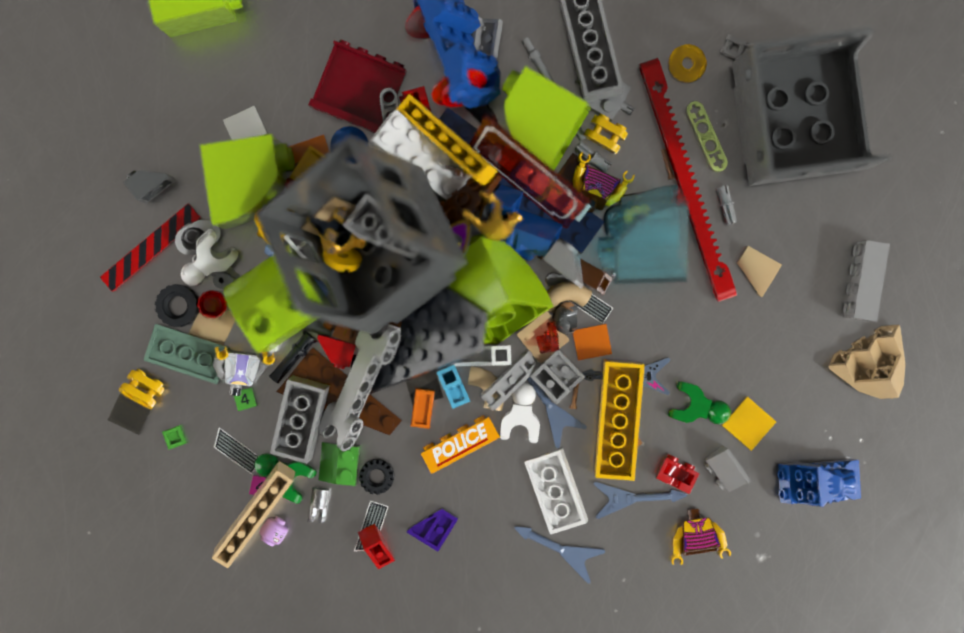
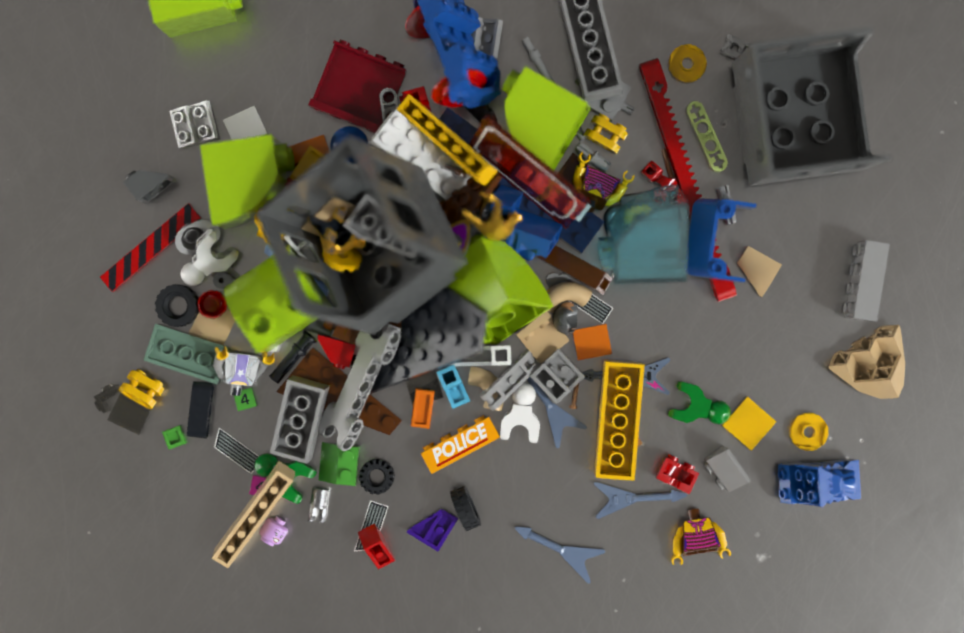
(107, 392): none -> clear smoke bracket
(194, 124): none -> white slope
(200, 409): none -> black beam
(465, 508): none -> black tyre
(550, 340): clear red bracket -> none
(556, 491): white slope -> none
(564, 260): light grey slope -> none
(653, 173): none -> red leg
(703, 234): none -> blue windscreen
(797, 427): none -> yellow tile

